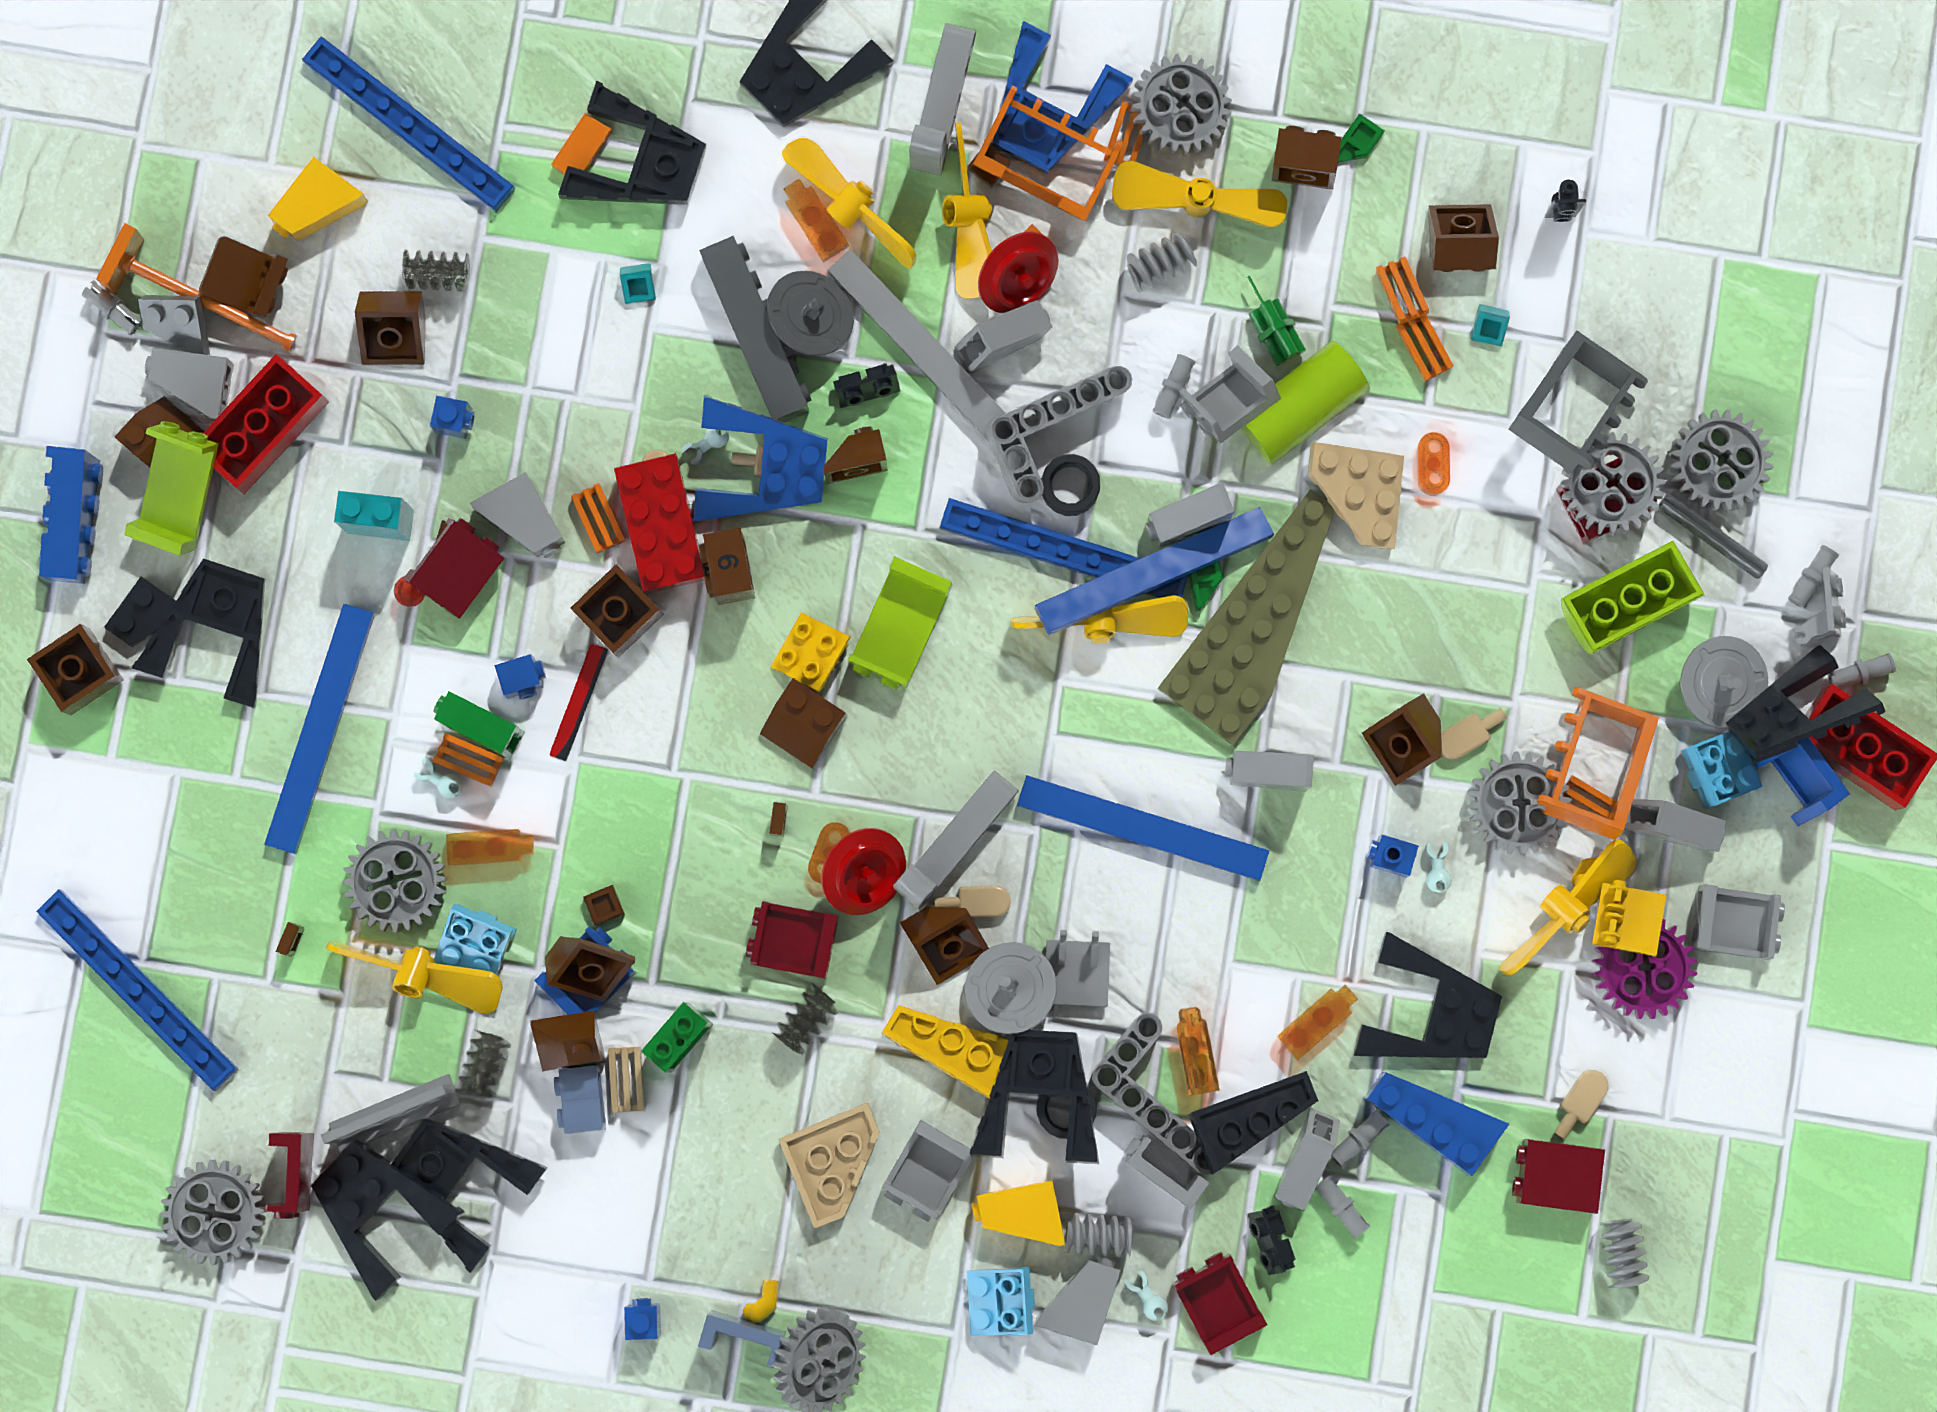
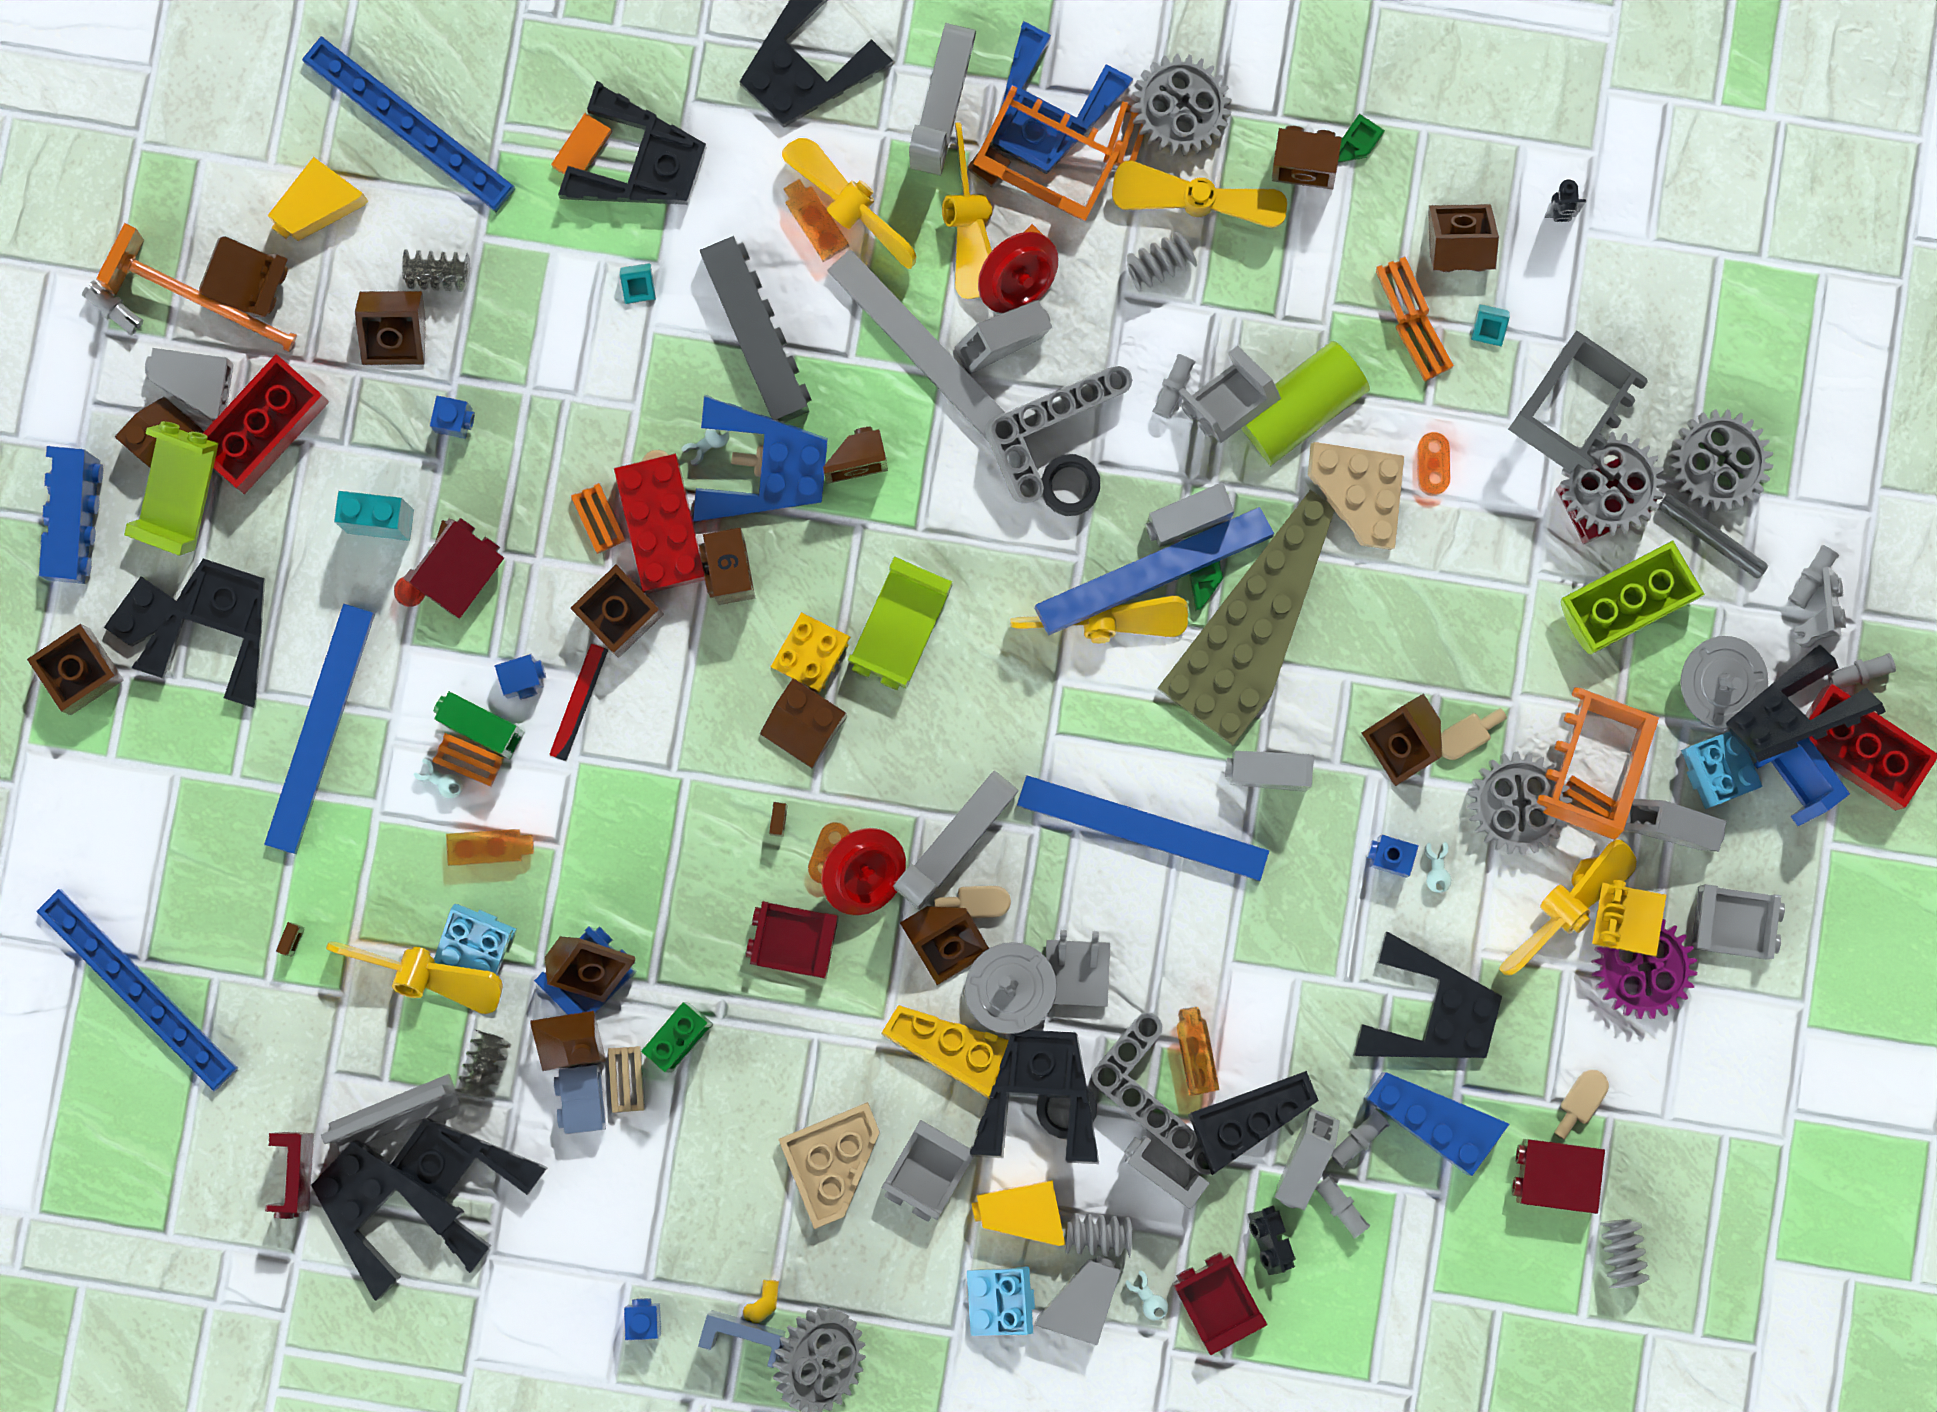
(176, 321): wing -> none
(207, 1240): light grey gear -> none
(402, 908): light grey gear -> none
(521, 515): light grey slope -> none
(604, 905): reddish brown tile -> none
(806, 1019): clear smoke piece -> none
(810, 313): dark grey piece -> none
(853, 390): black hinge -> none
(1042, 543): blue tile -> none
(1276, 329): green piece -> none
(1317, 1021): clear orange hinge -> none

